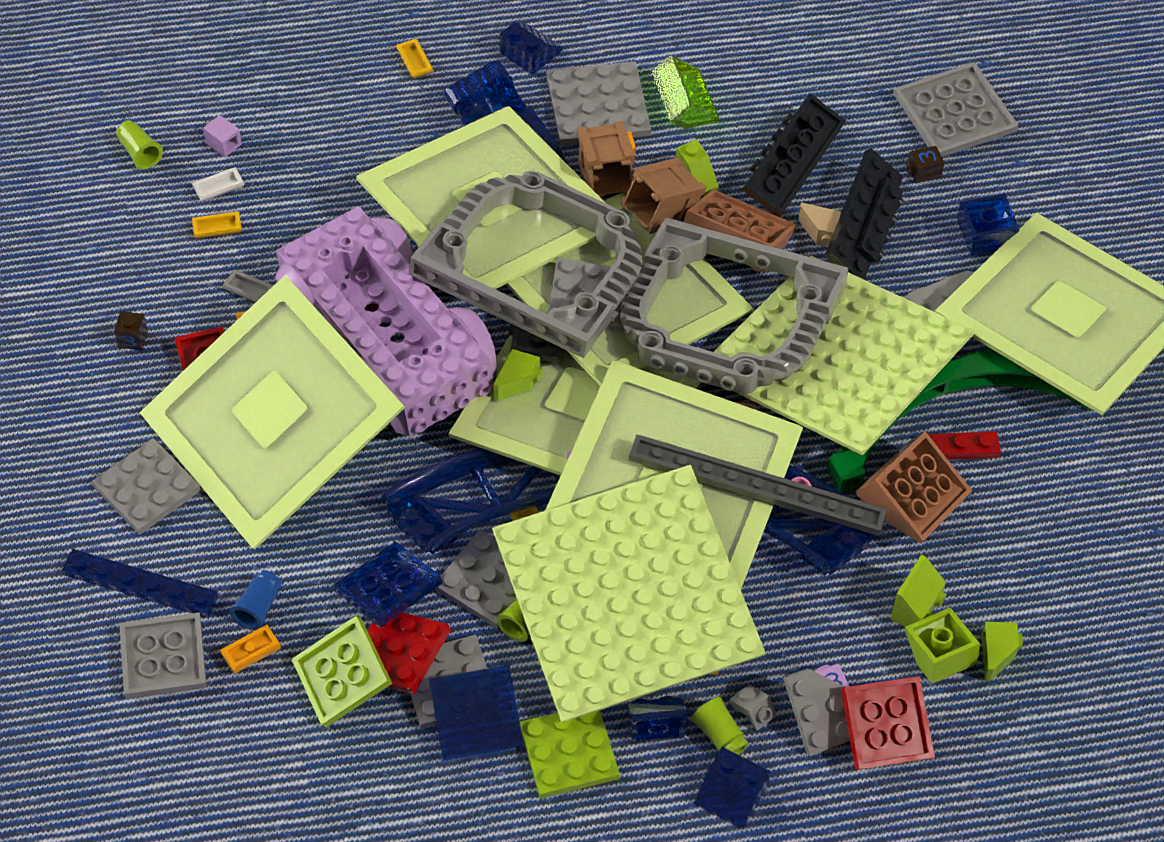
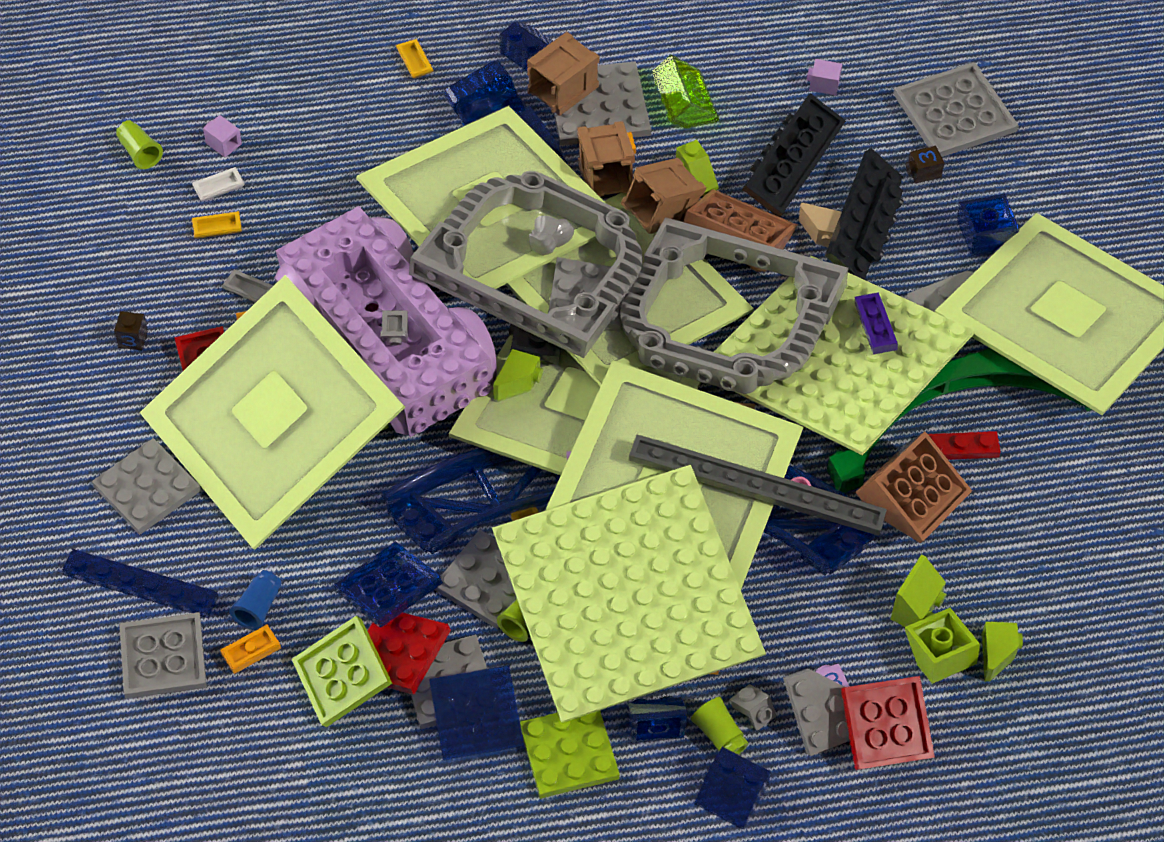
(394, 327): none -> light grey bracket
(550, 234): none -> light grey hair
(563, 73): none -> medium nougat container
(824, 77): none -> lavender brick
(876, 323): none -> dark purple plate

